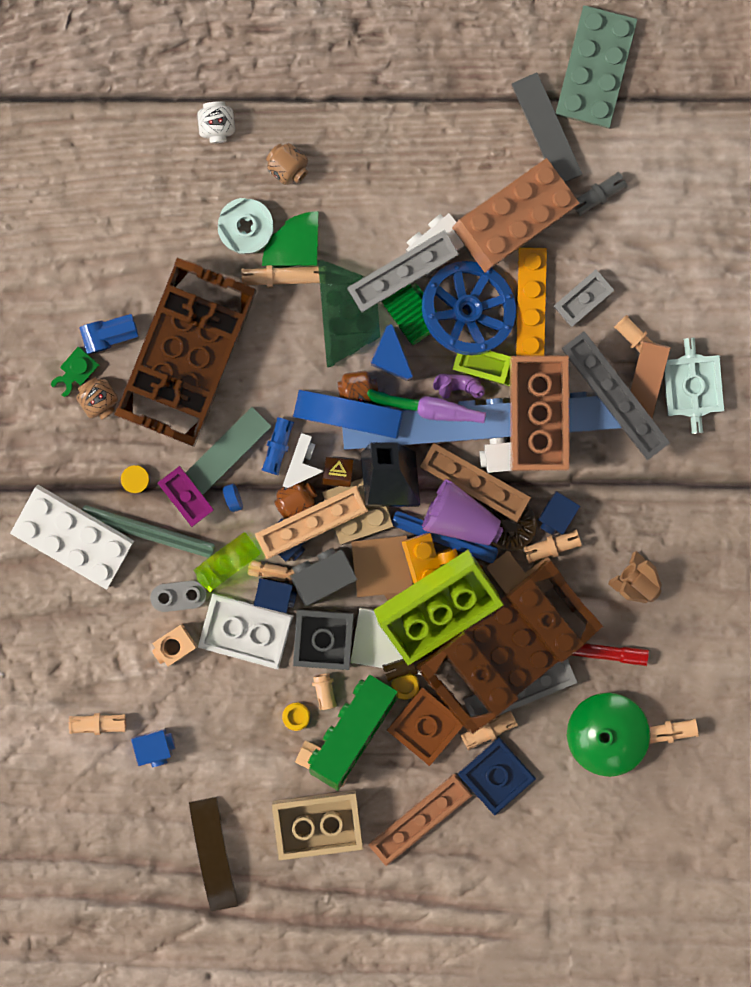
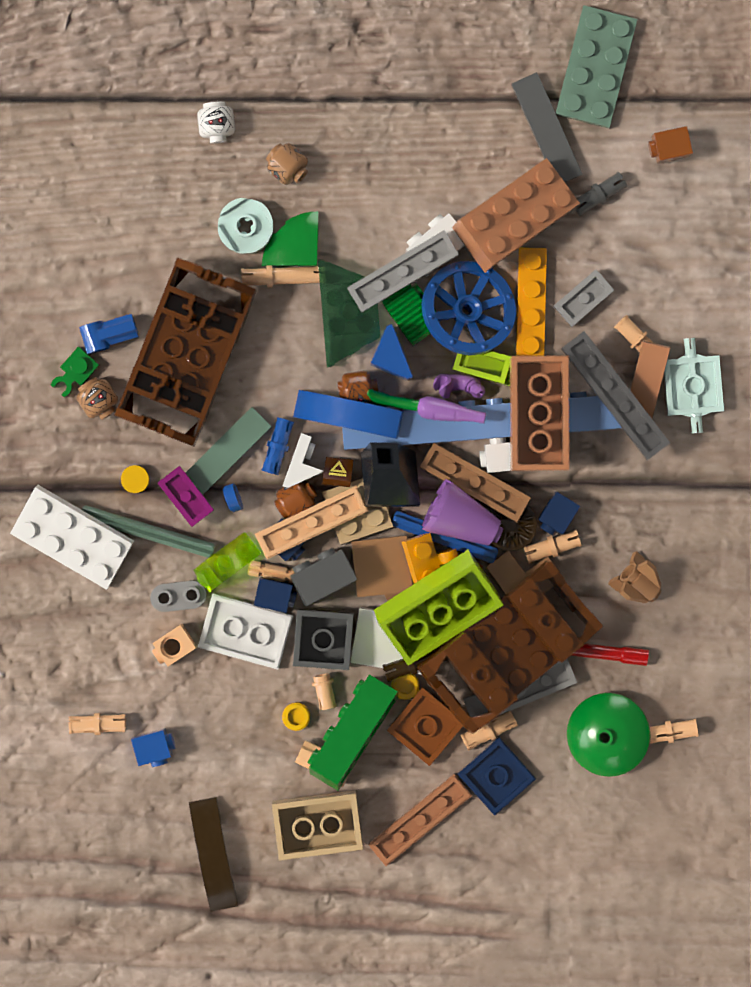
(670, 145): none -> dark orange brick

